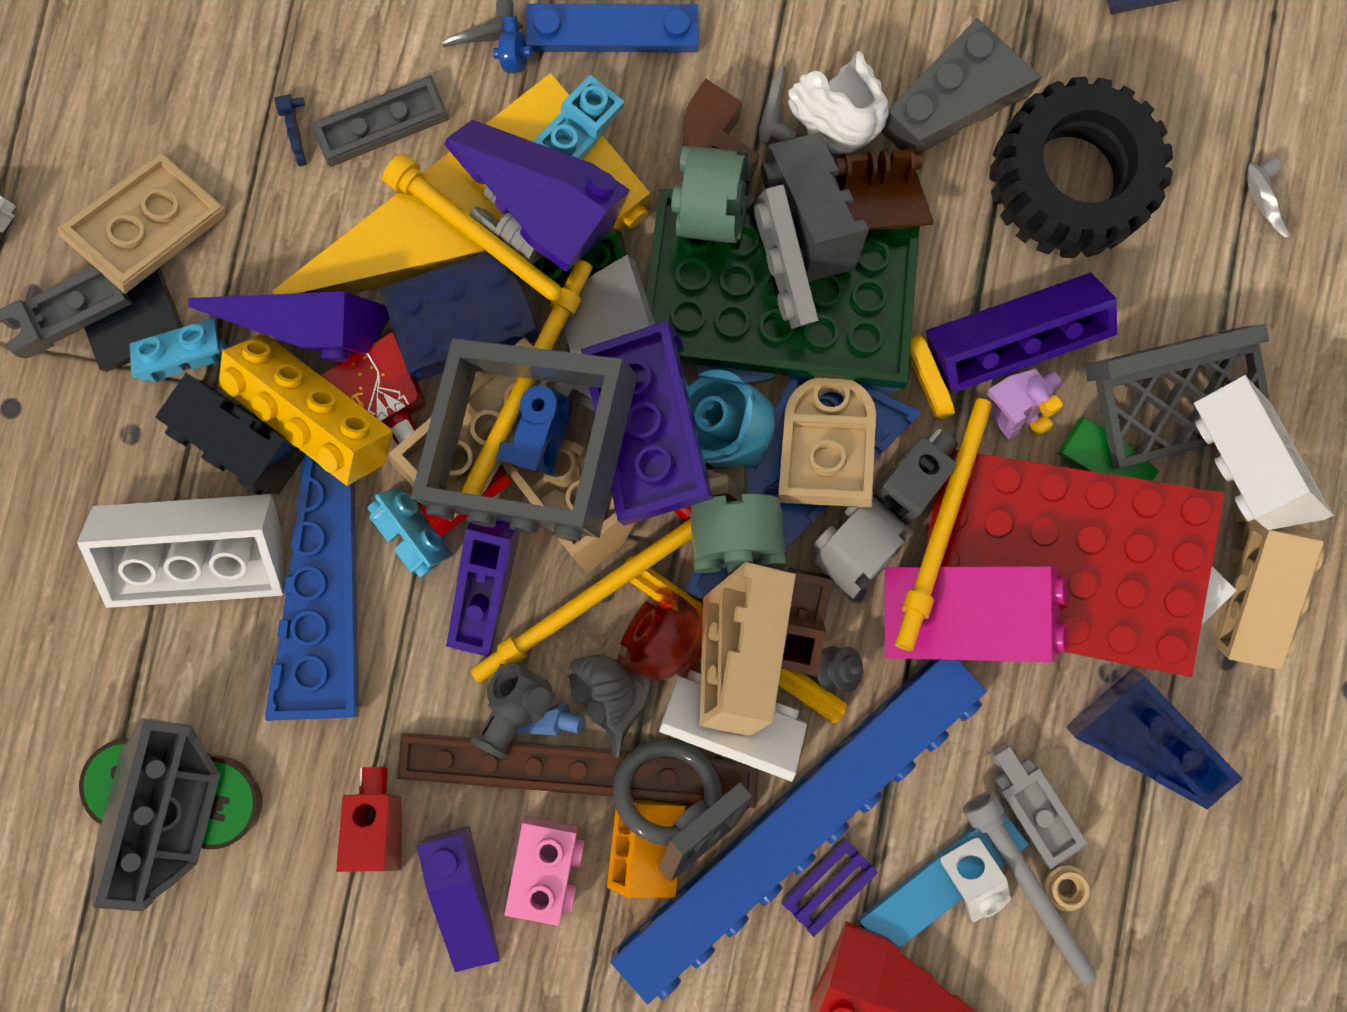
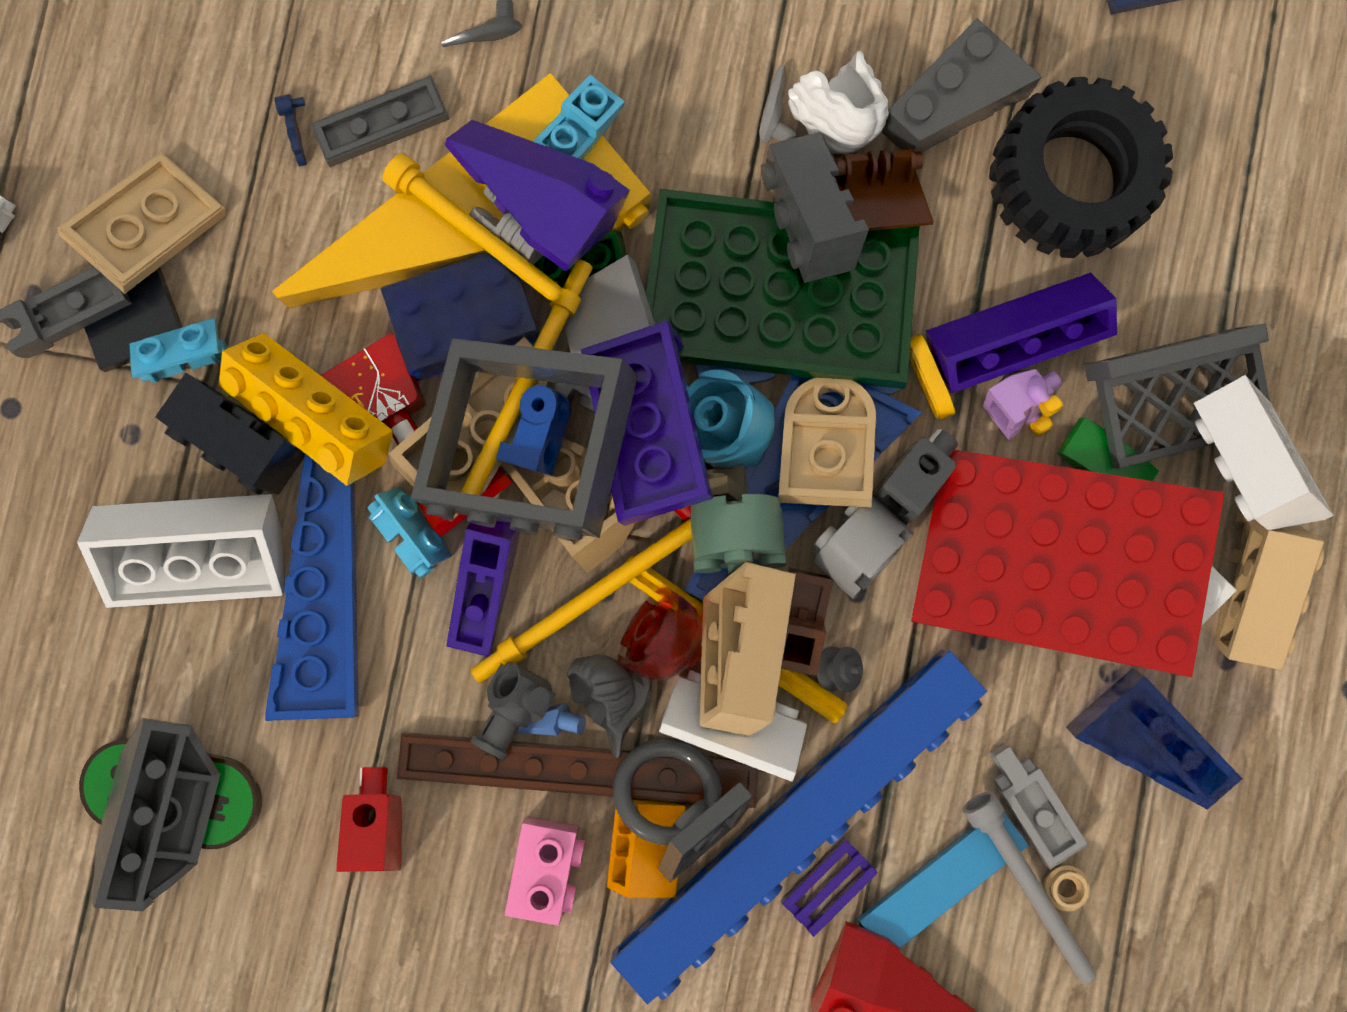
(317, 321): dark purple wedge -> none
(458, 898): dark purple slope -> none
(512, 48): blue piece -> none
(612, 27): blue plate -> none
(711, 119): reddish brown brick -> none
(712, 194): sand green brick -> none
(784, 256): light grey wing -> none
(919, 600): yellow bar -> none
(982, 614): dark pink panel -> none
(984, 894): white bracket -> none
(1263, 193): light grey bar -> none

